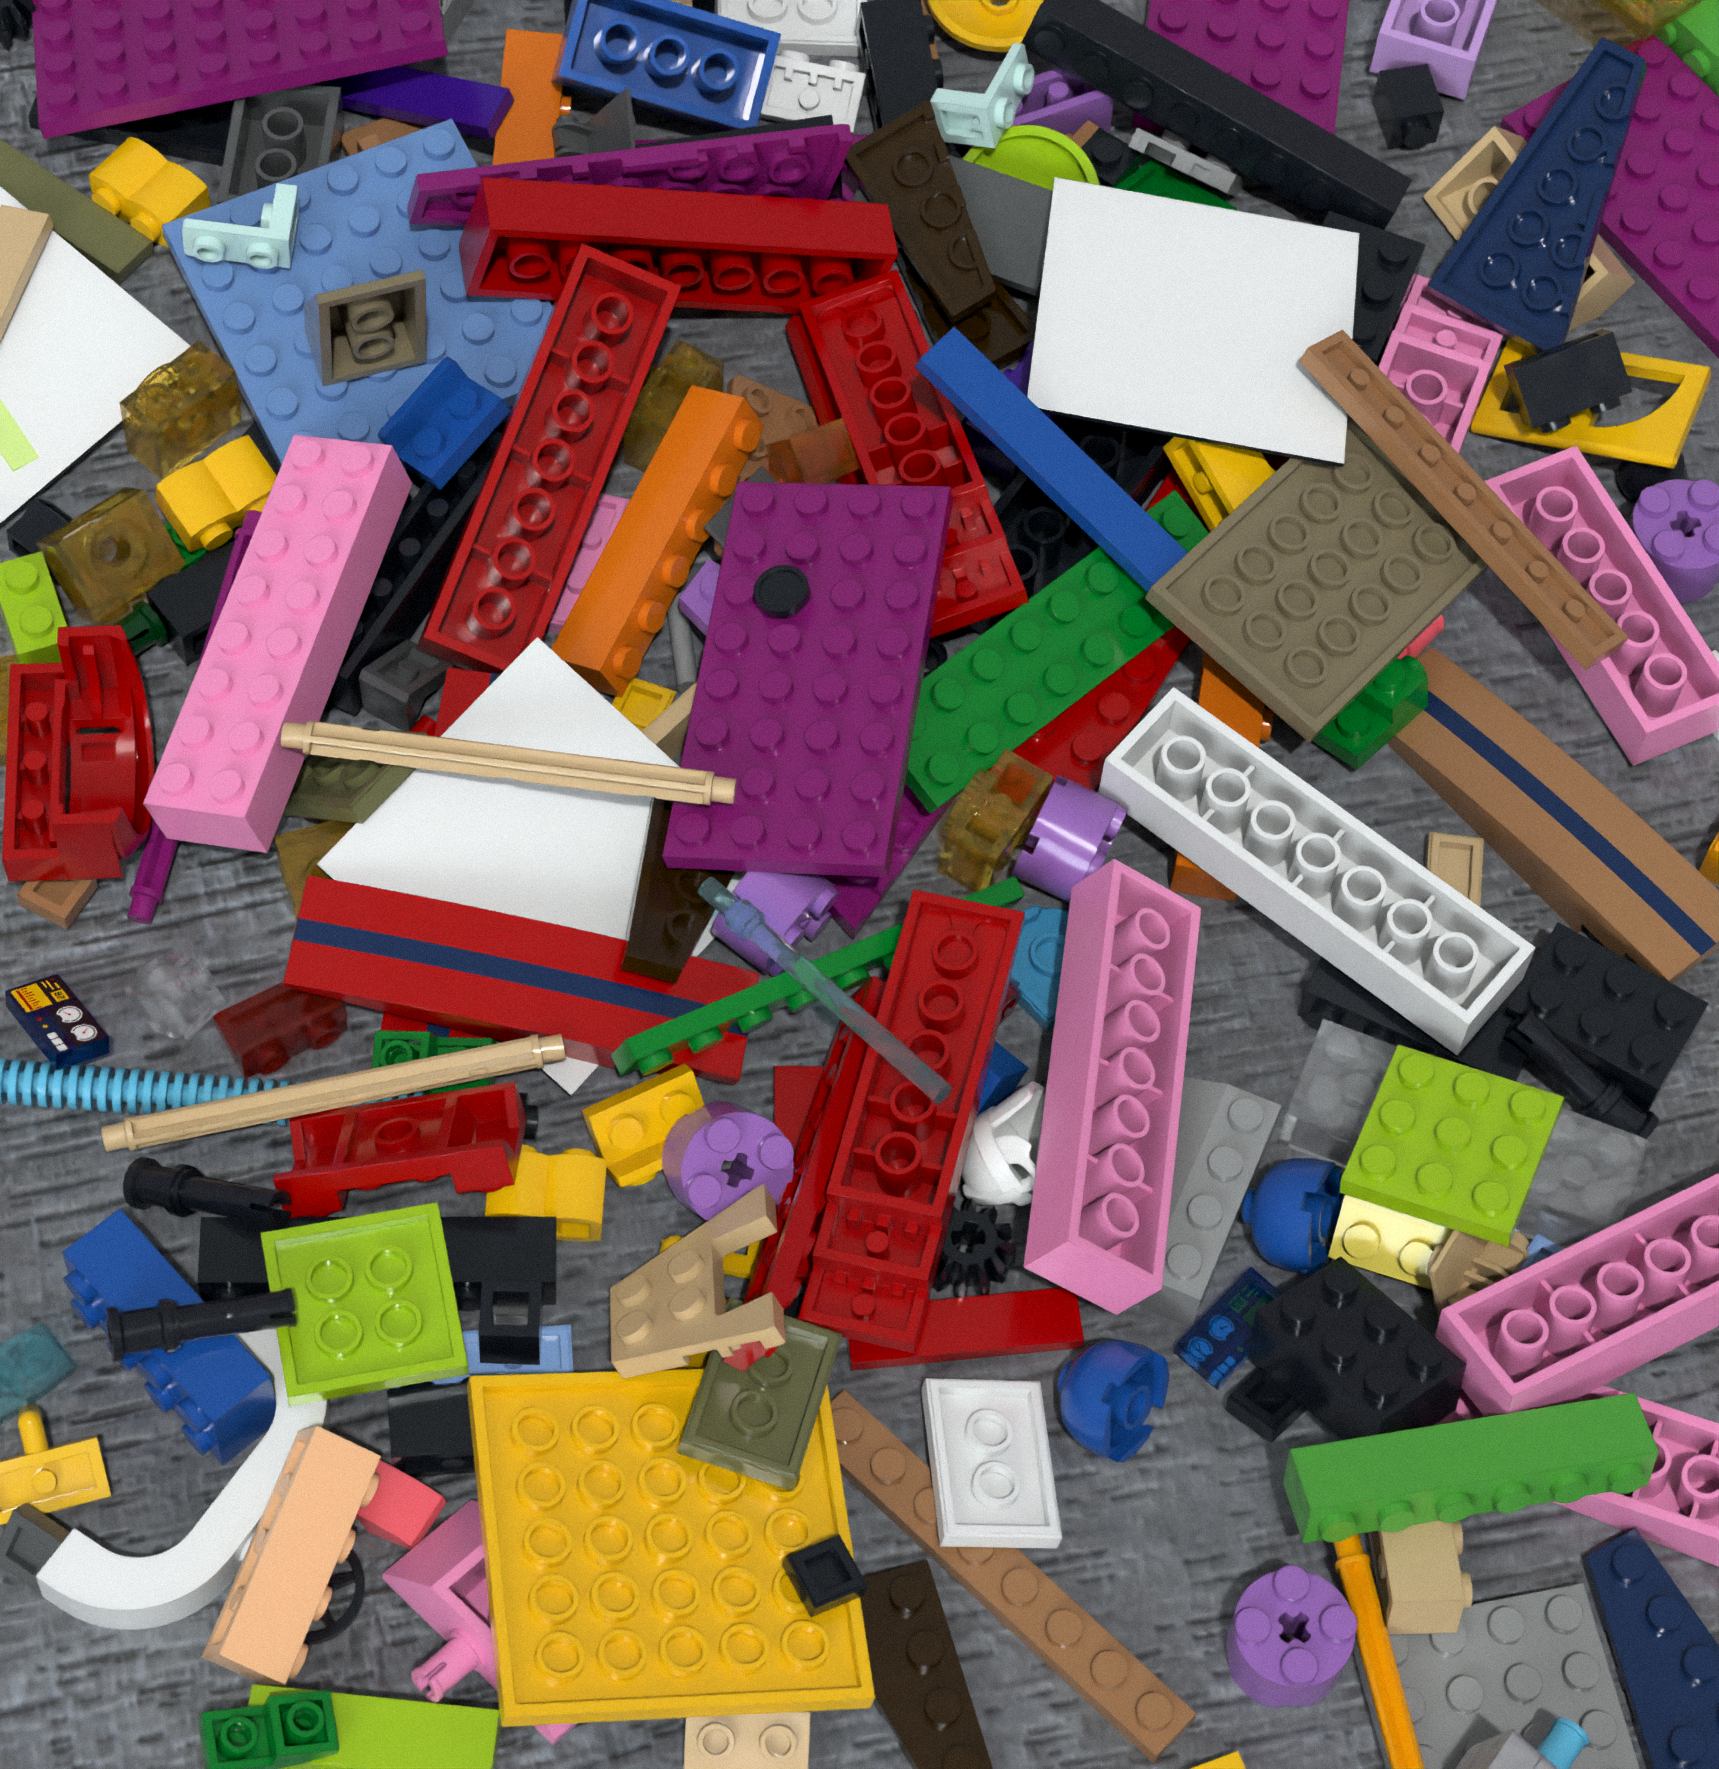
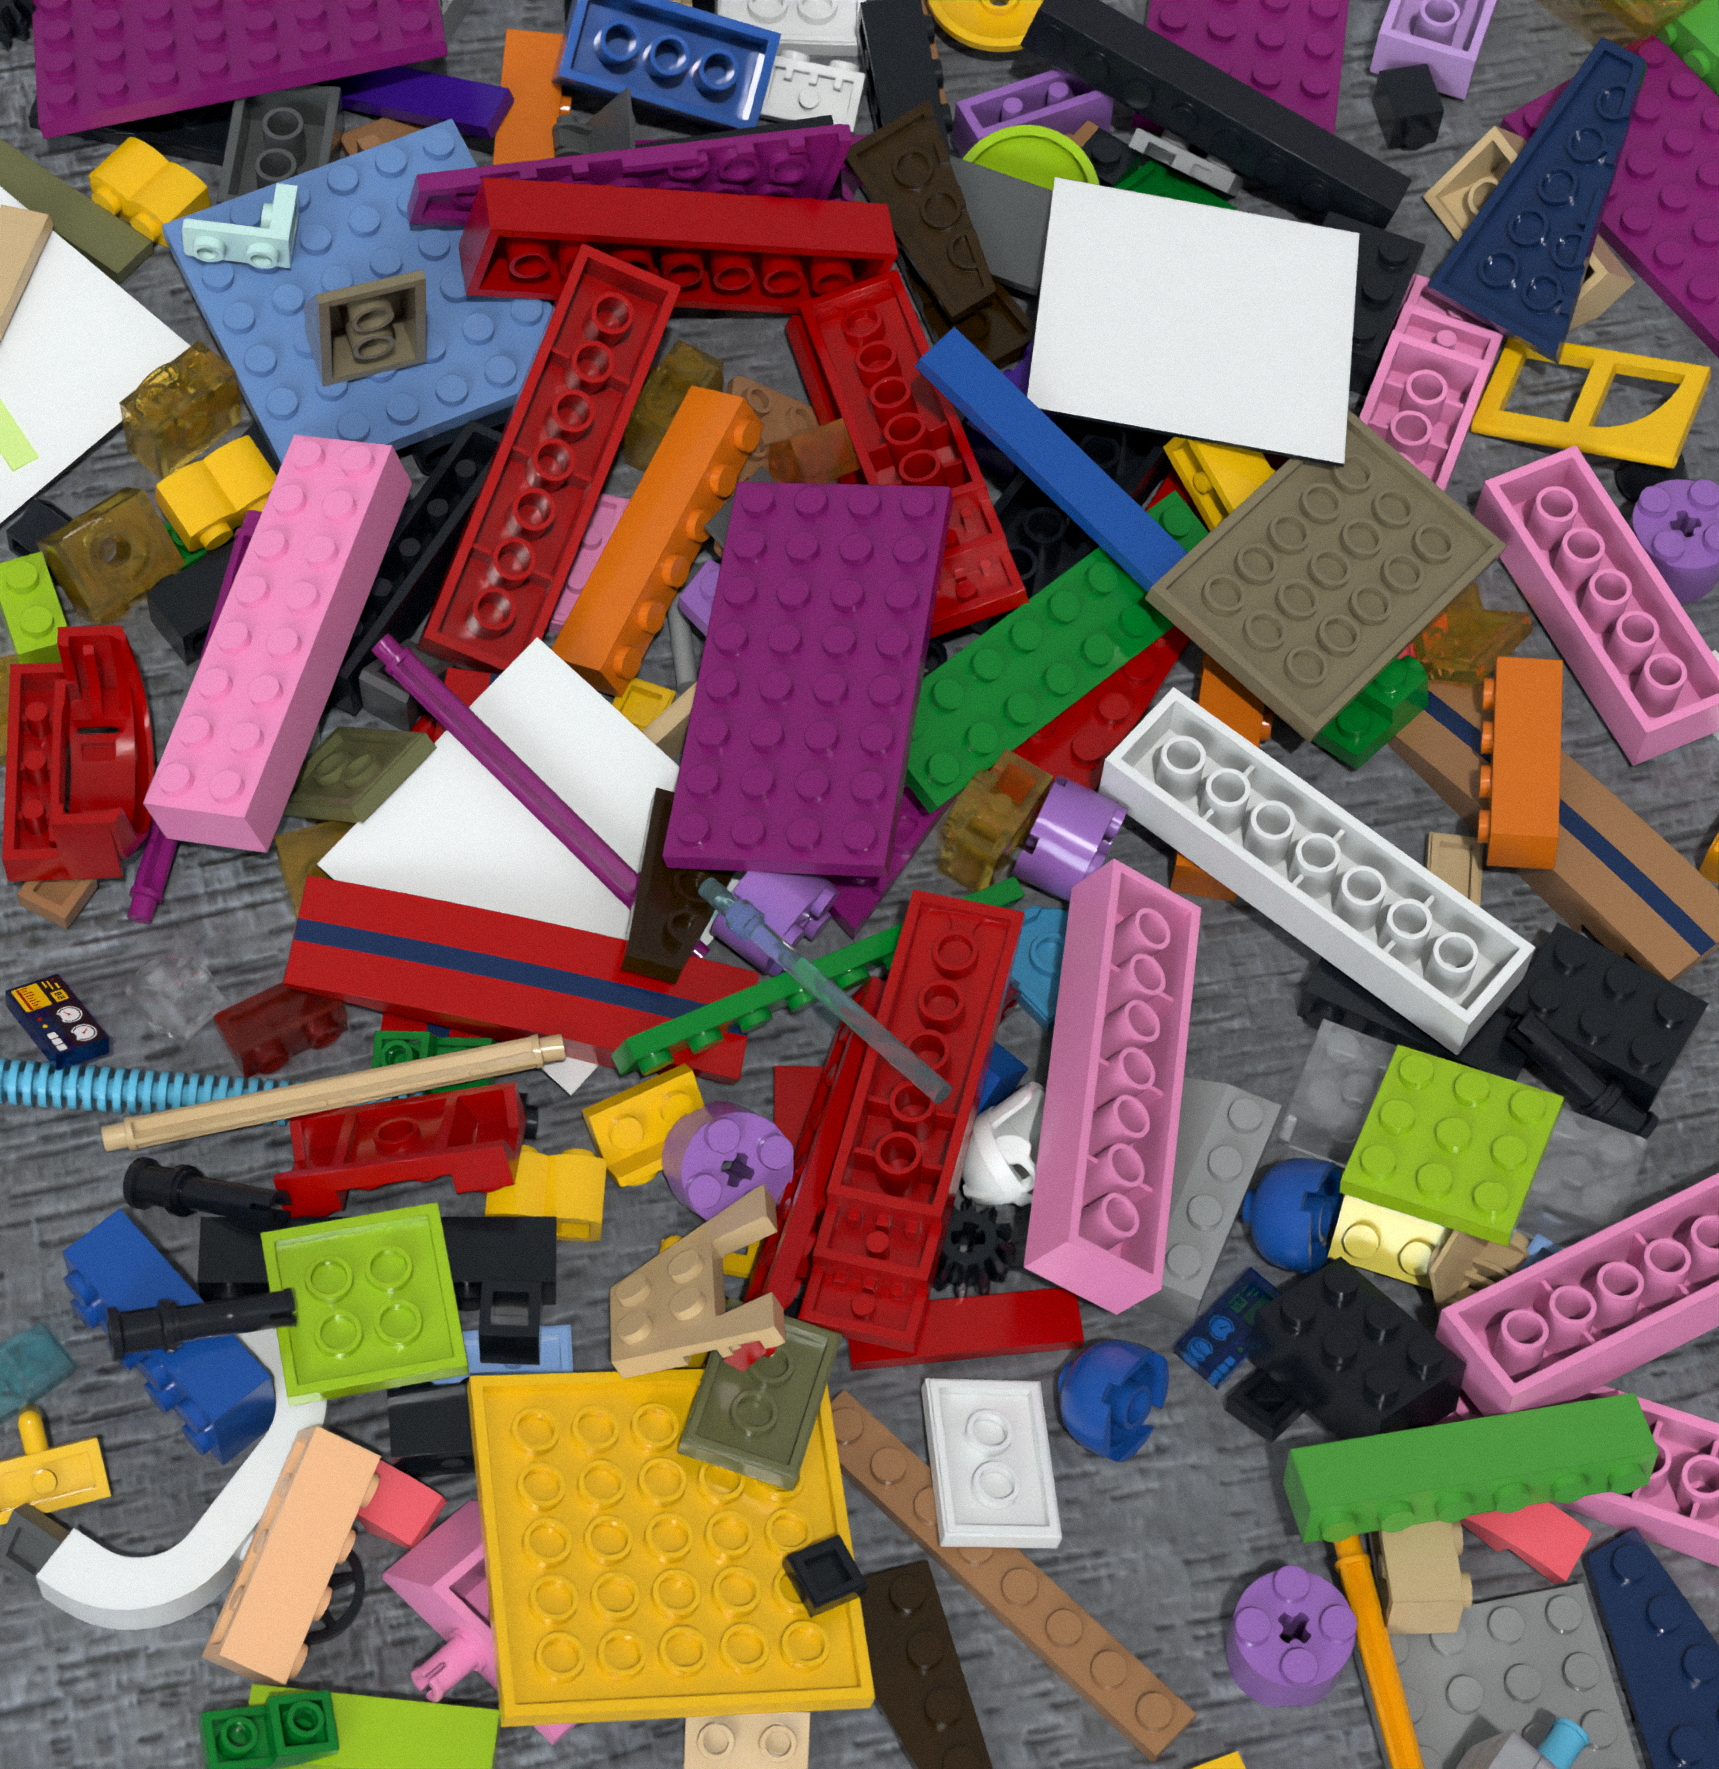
(143, 627): dark green bush -> none
(443, 423): blue bracket -> none
(509, 762): tan piece -> none
(511, 771): none -> magenta piece
(781, 591): black piece -> none
(983, 118): light aqua bracket -> none
(1464, 499): medium nougat plate -> none
(1467, 639): none -> clear yellow bracket
(1523, 763): none -> orange brick
(1537, 1534): none -> coral slope
(1569, 380): black brick -> none

